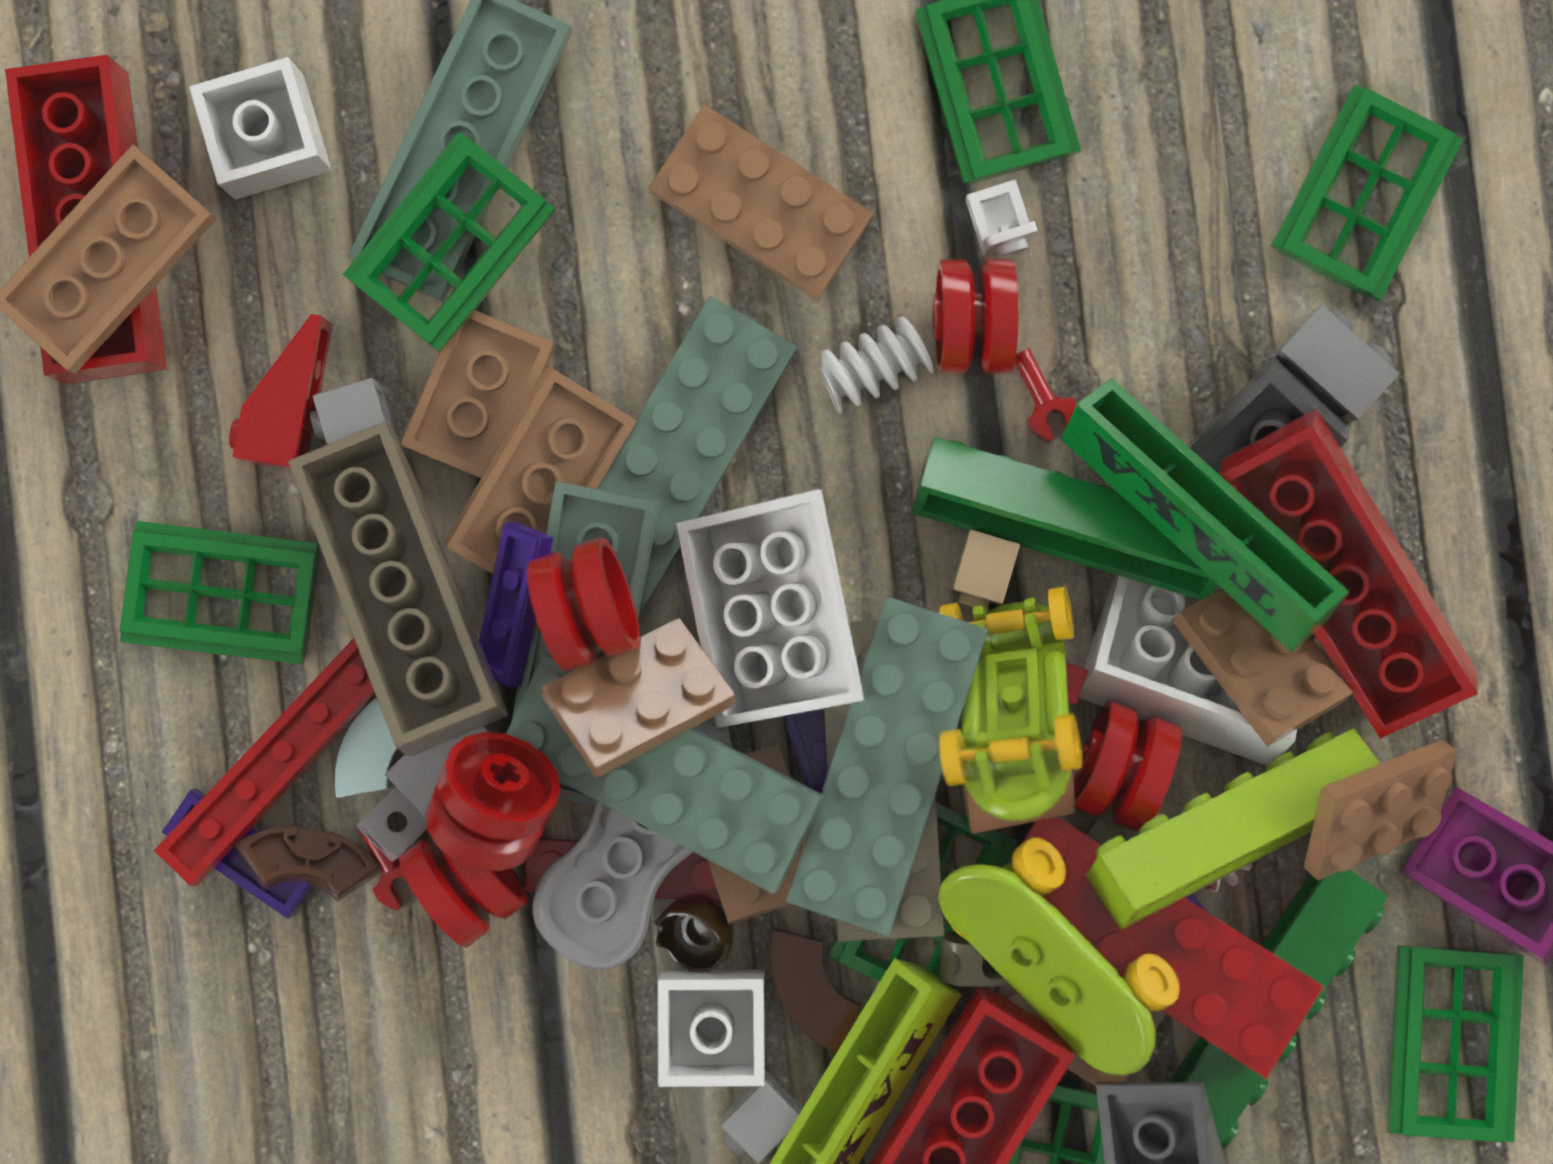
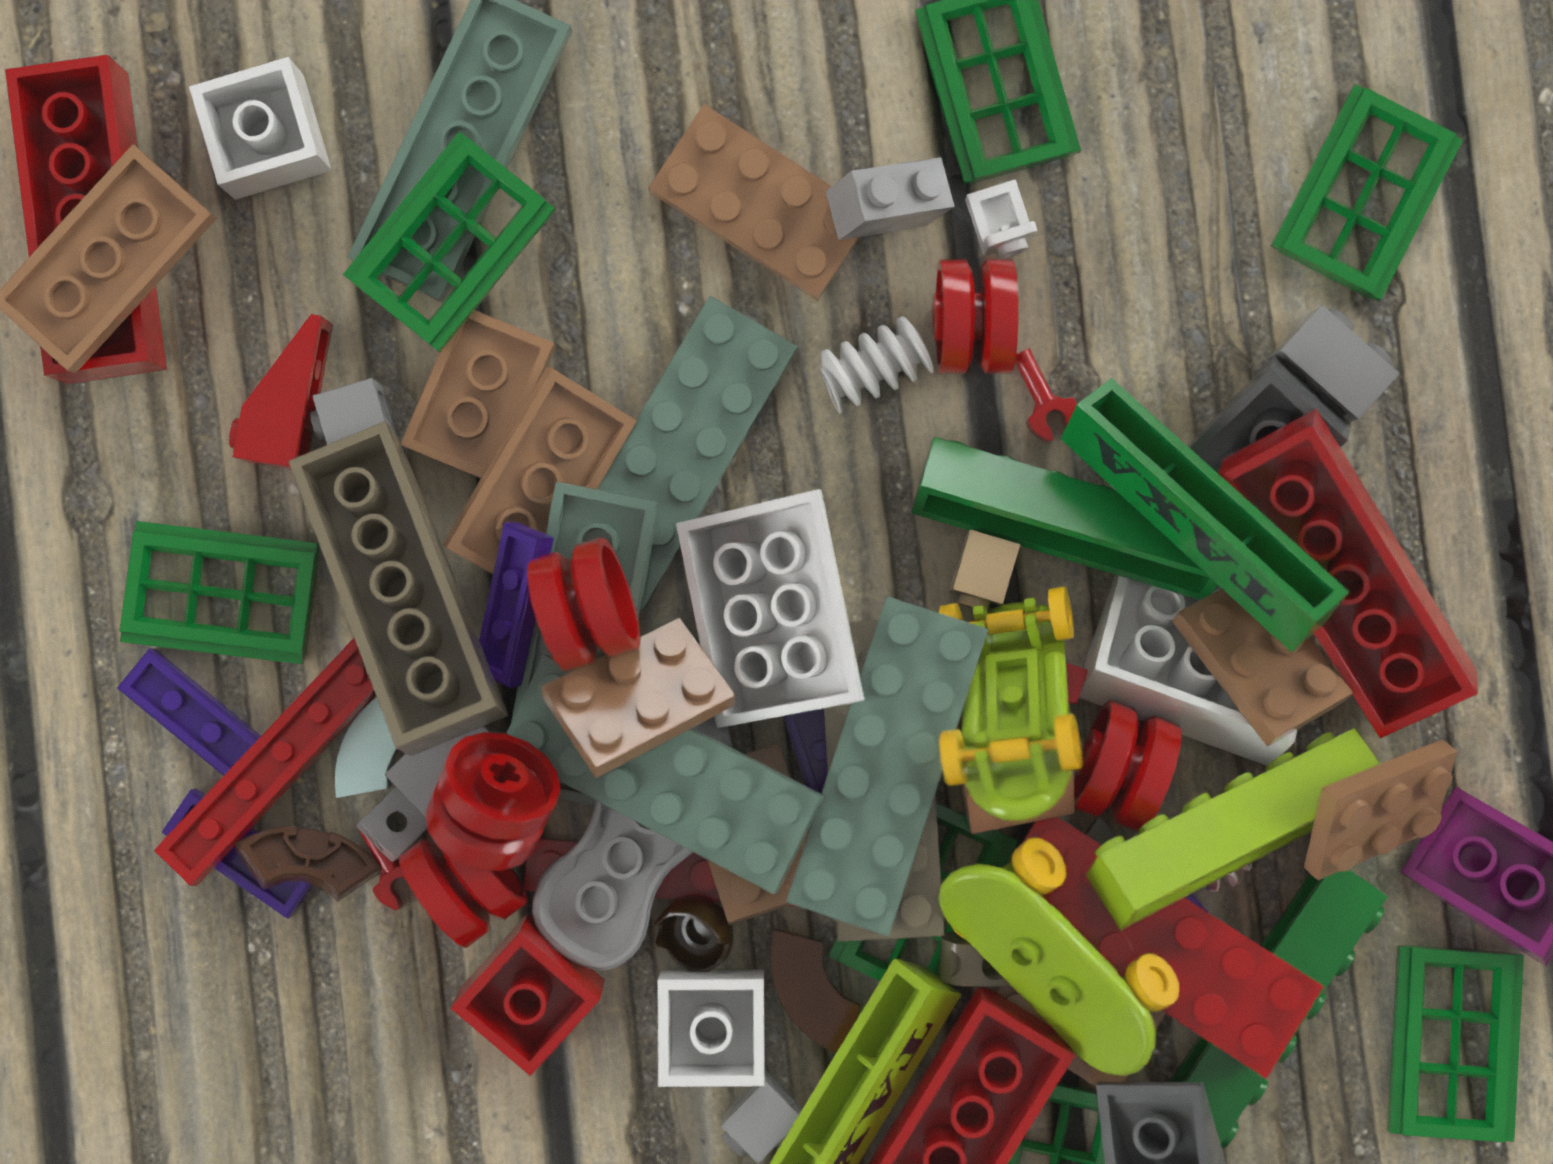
(188, 711): none -> dark purple tile
(527, 996): none -> red brick
(889, 198): none -> light grey brick

